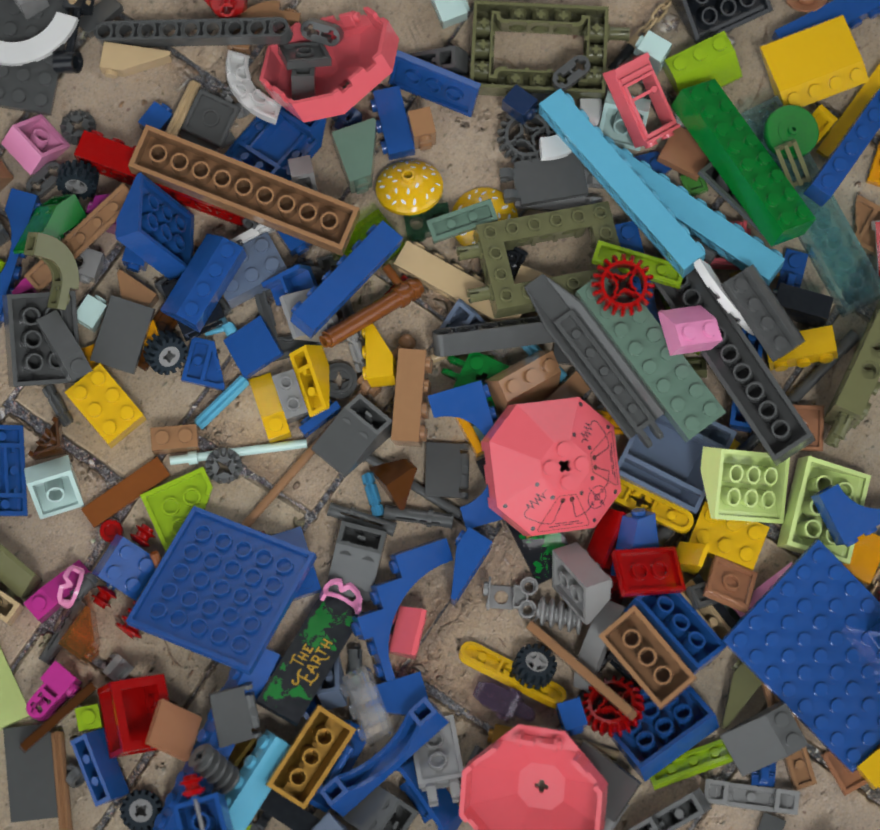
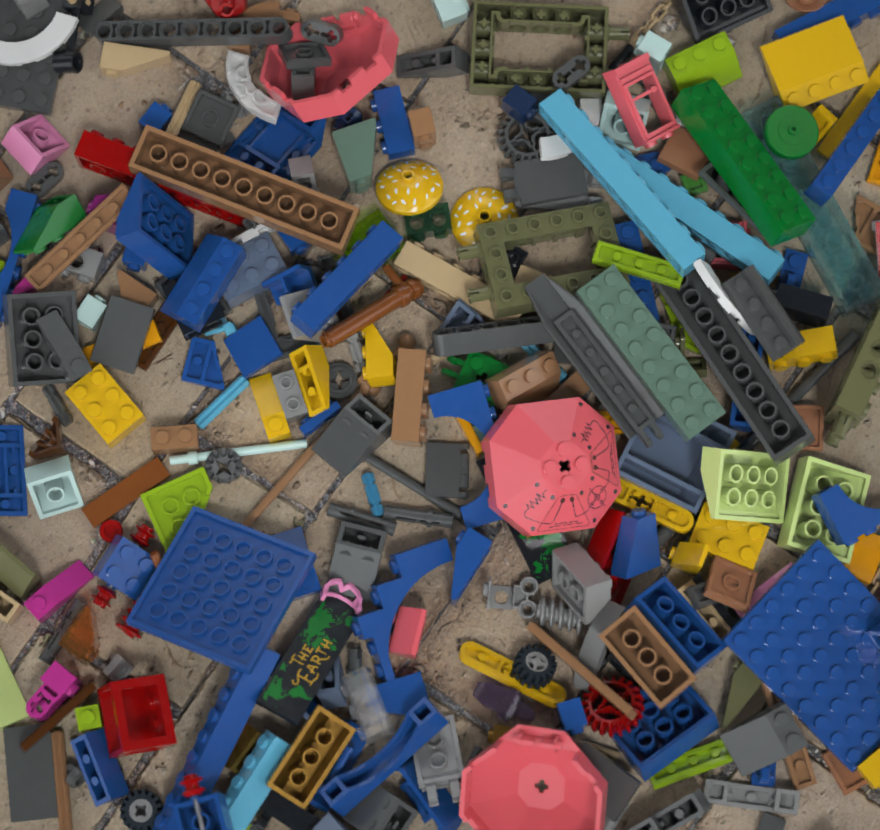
(61, 264): olive arch -> none
(69, 603): bright pink helmet -> none
(76, 117): dark grey gear -> none
(77, 179): black wheel -> none
(89, 582): dark grey pin -> none
(156, 352): black wheel -> none
(173, 730): nougat tile -> none
(214, 768): dark grey piece -> none
(235, 715): dark grey piece -> none
(396, 479): reddish brown slope -> none
(434, 83): blue tile -> none
(461, 221): sand green plate -> none
(610, 301): red gear -> none
(648, 571): red tile -> none
(689, 330): bright pink slope -> none
(799, 180): olive tile -> none

